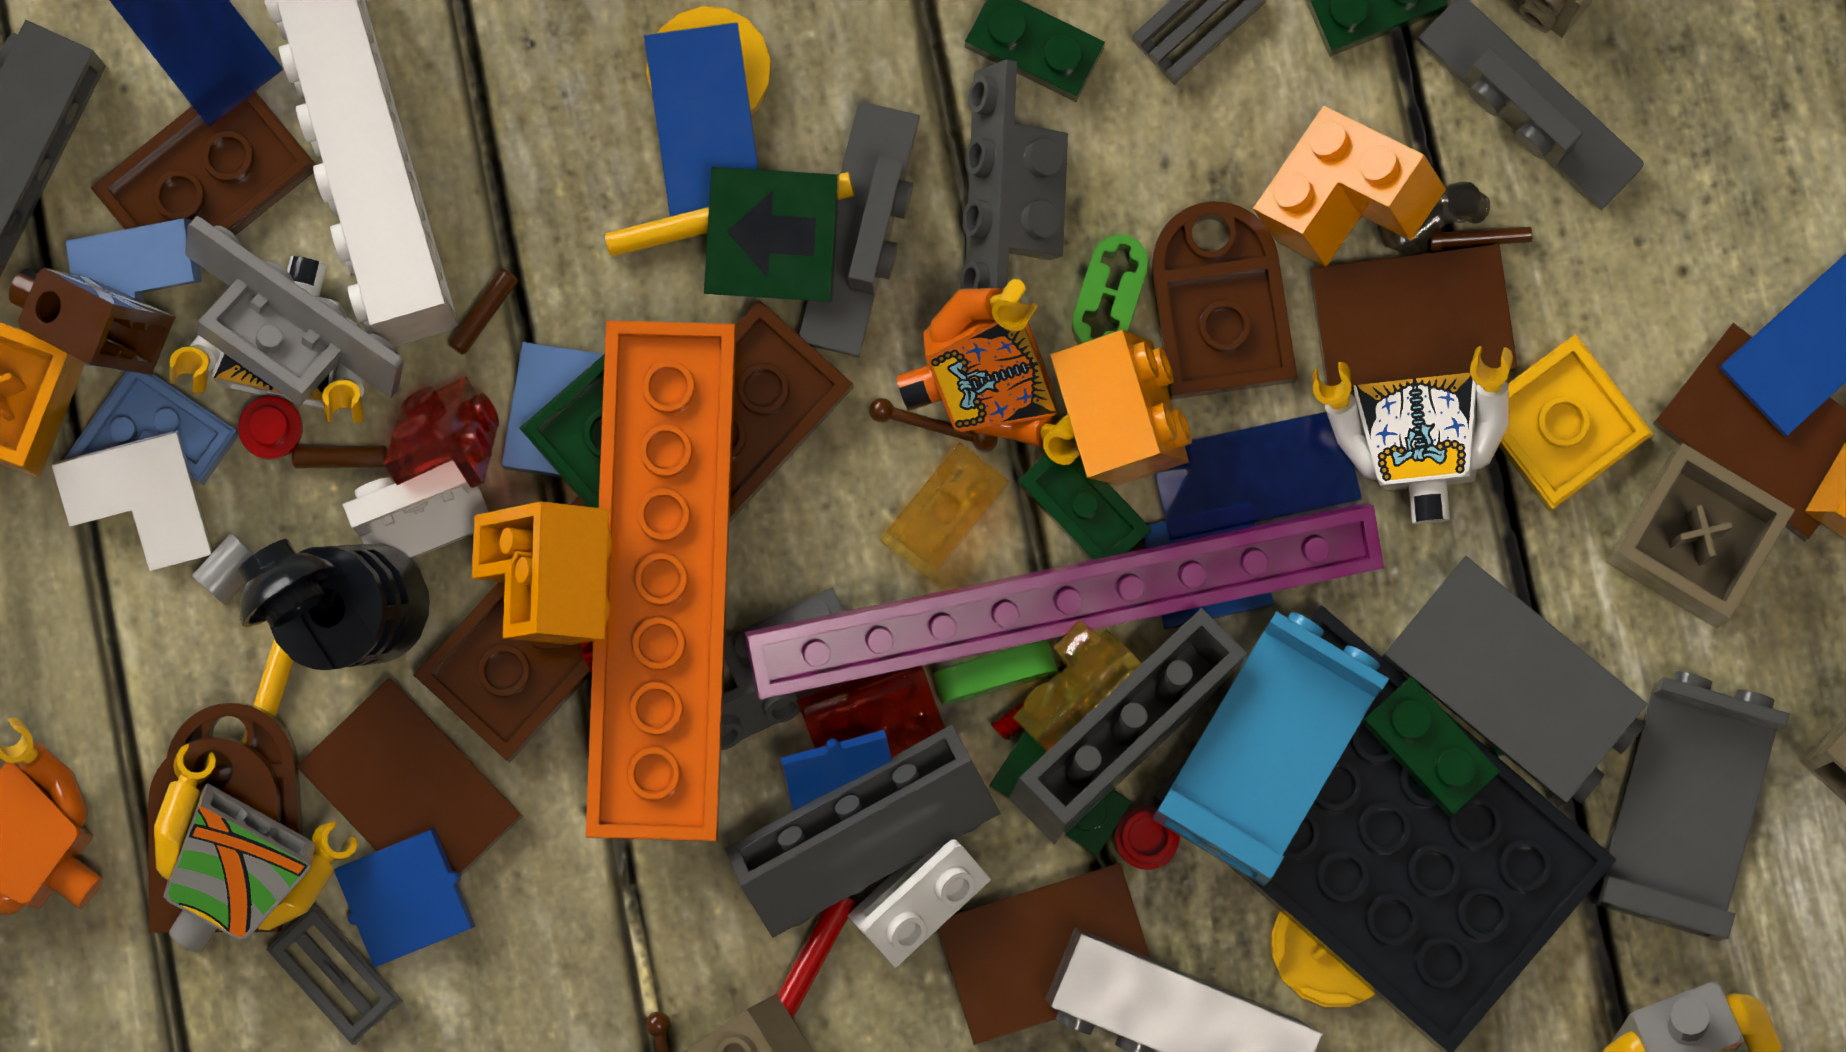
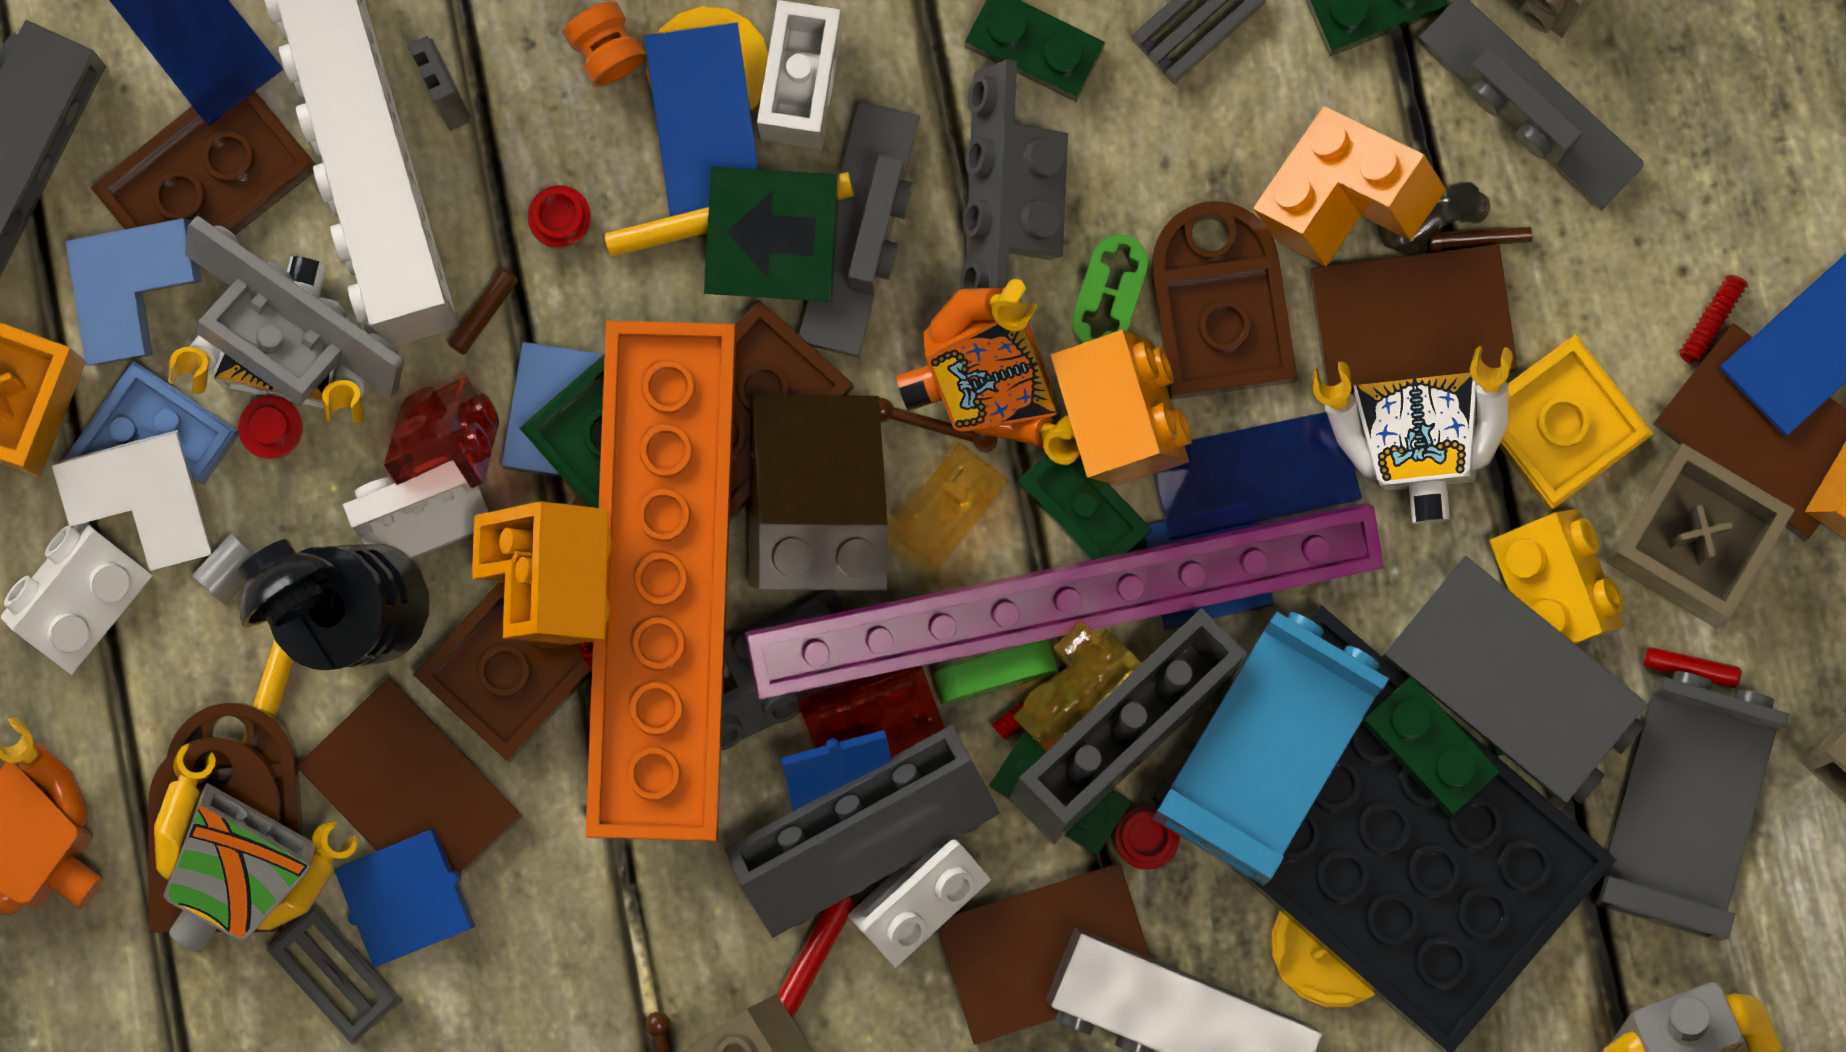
(73, 595): none -> white bracket
(90, 320): reddish brown torso -> none
(339, 456): reddish brown piece -> none
(439, 82): none -> dark grey tile
(559, 217): none -> red plate
(604, 43): none -> orange wheel
(800, 74): none -> white brick
(817, 493): none -> dark brown slope
(1559, 575): none -> yellow bracket
(1669, 662): none -> red piece
(1713, 318): none -> red piece

